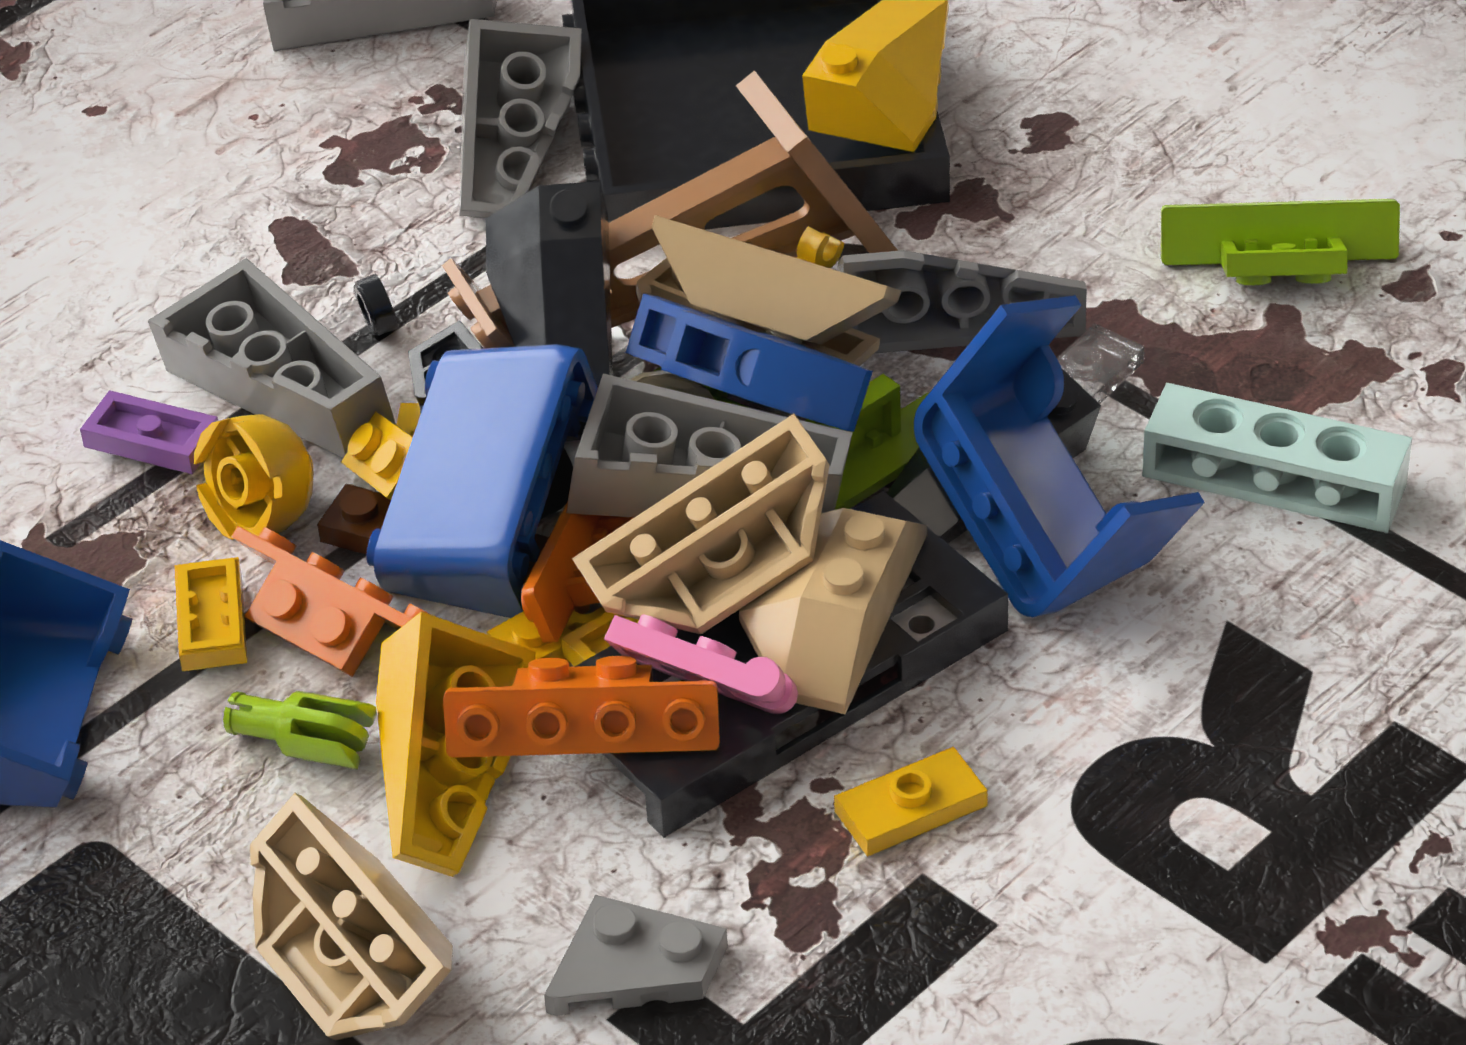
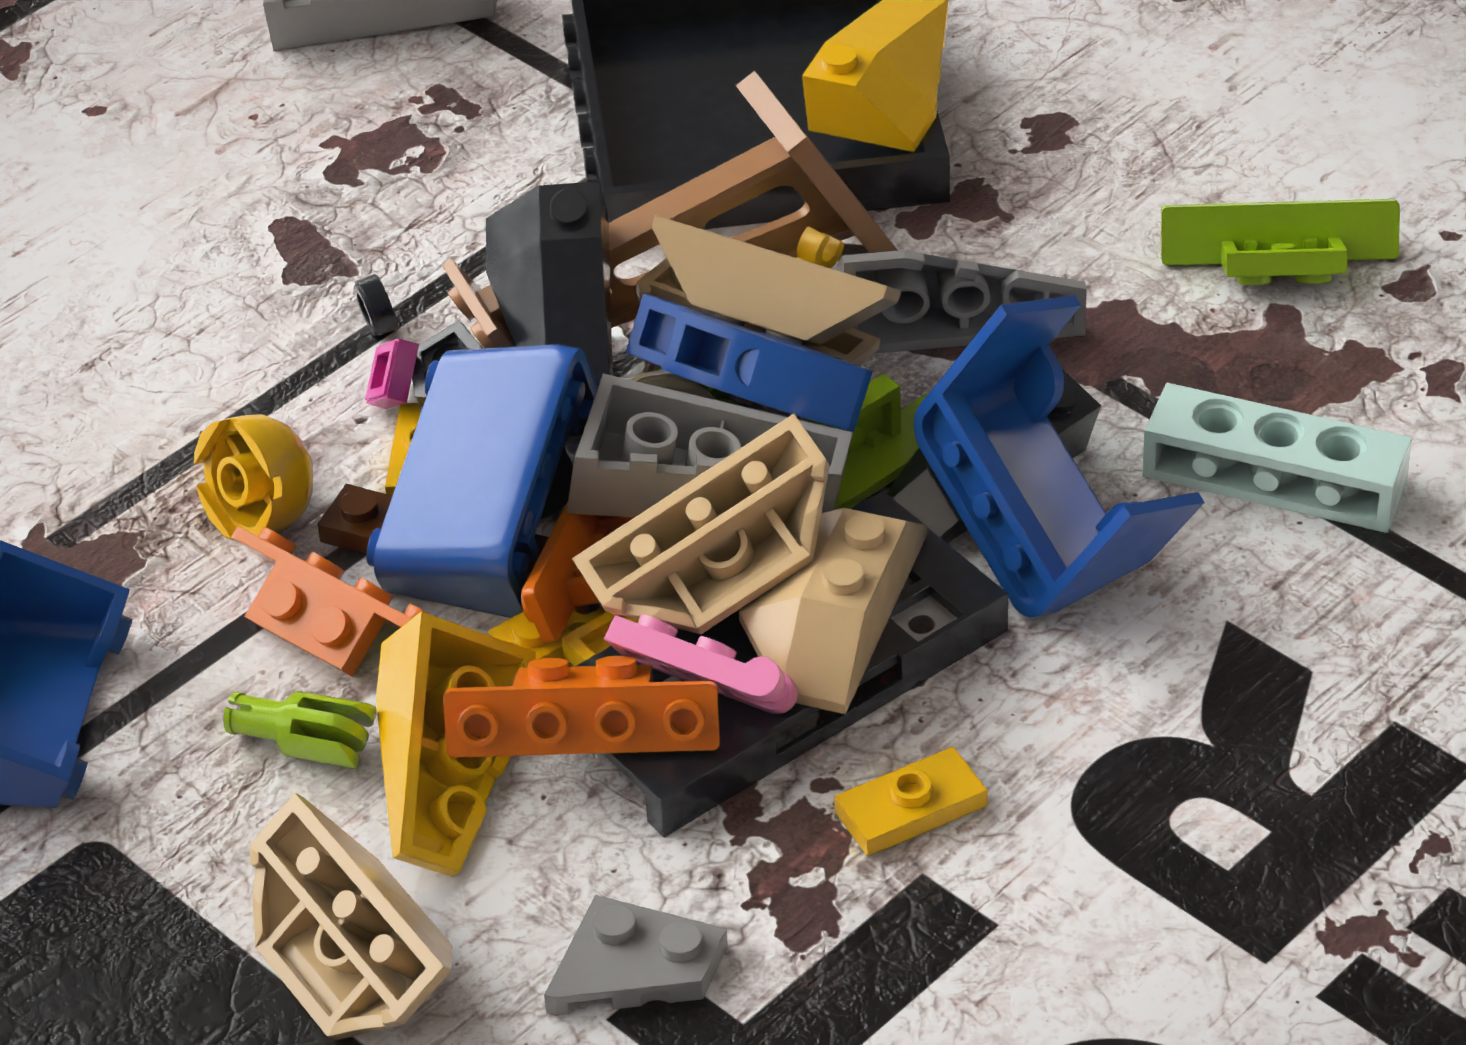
(145, 431): medium lavender plate -> none
(210, 614): yellow plate -> none
(269, 357): light grey wedge -> none
(378, 453): yellow plate -> none
(391, 373): none -> dark pink tile
(511, 107): light grey wedge -> none
(1101, 361): clear plate -> none

